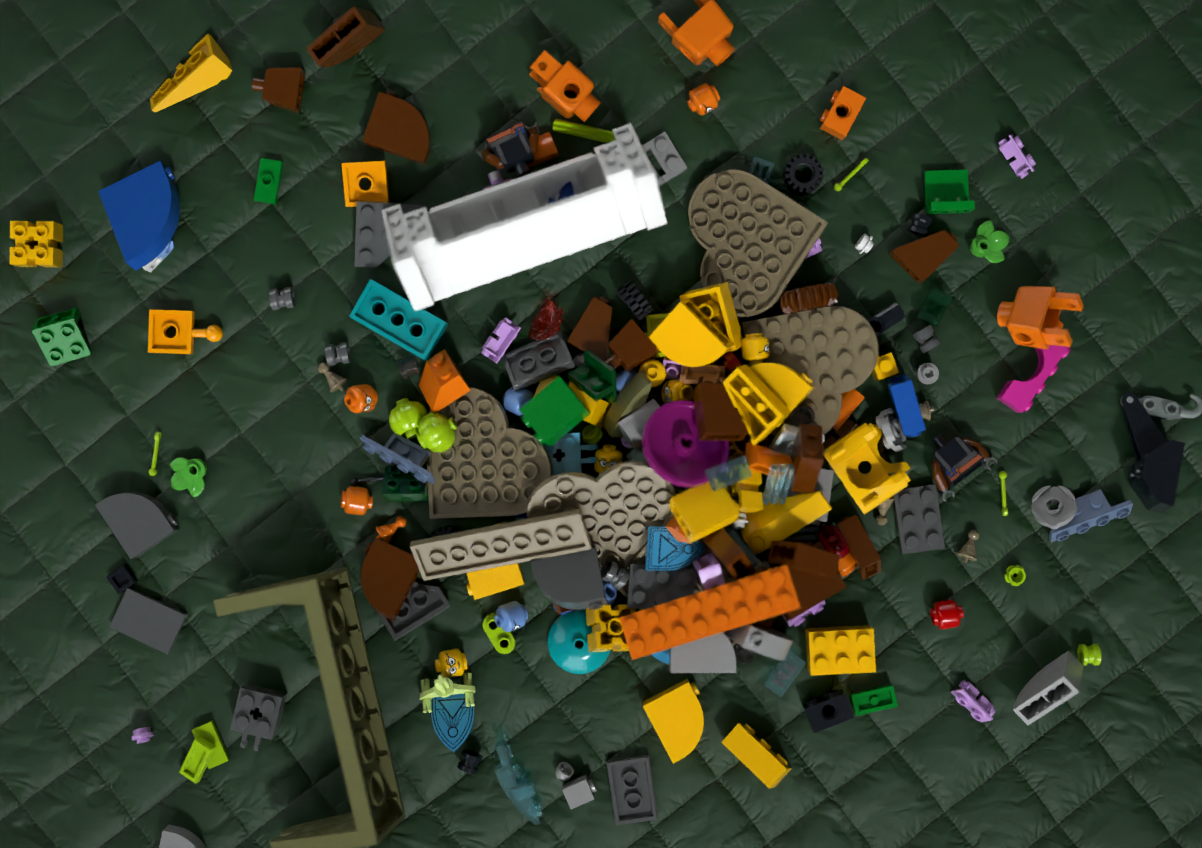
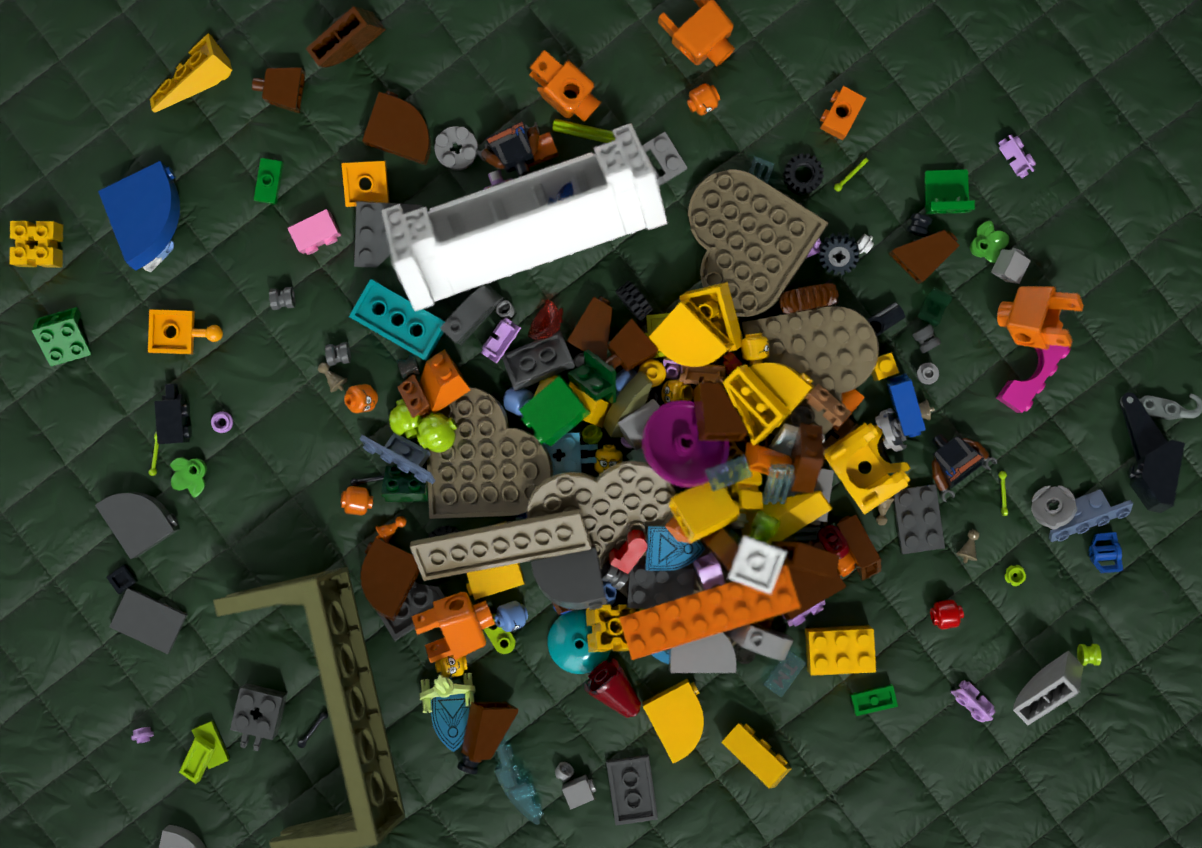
(172, 417): none -> black hinge
(216, 419): none -> lavender plate
(302, 742): none -> black hinge
(314, 232): none -> bright pink piece
(414, 397): none -> dark orange hinge
(445, 142): none -> light grey plate
(460, 623): none -> orange piece
(471, 313): none -> dark grey brick
(486, 728): none -> reddish brown slope
(505, 309): none -> light grey hinge
(611, 687): none -> dark red cone
(630, 551): none -> leg
(757, 564): none -> white tile
(764, 527): none -> clear neon green piece
(835, 411): none -> medium nougat hinge
(839, 246): none -> black wheel
(840, 711): black brick -> none
(1011, 265): none -> light grey brick
(1107, 552): none -> blue piece

